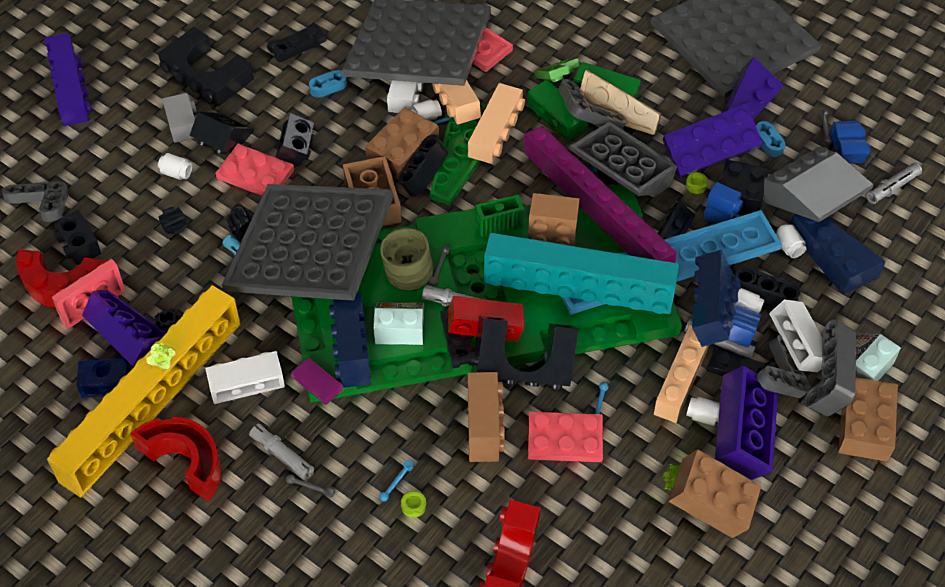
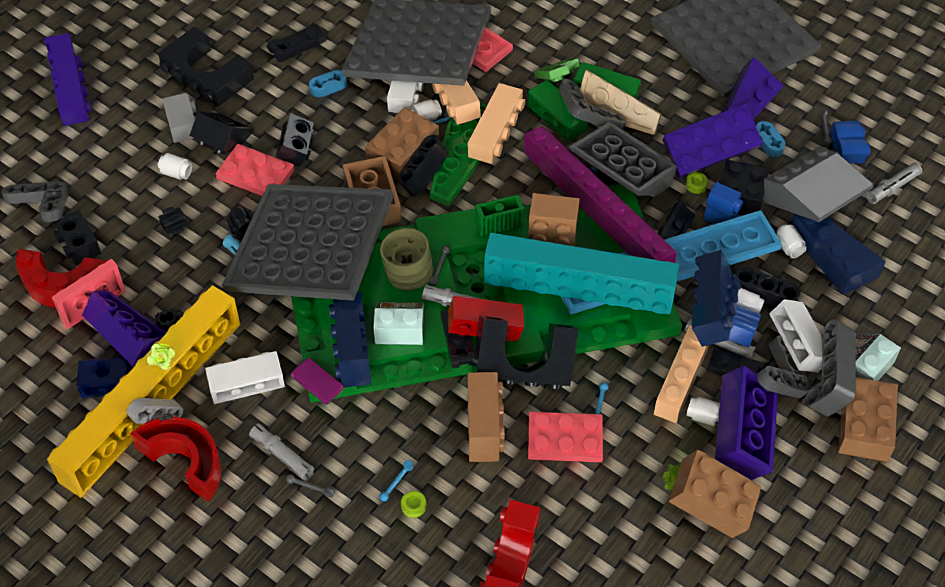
(148, 409): none -> light grey beam

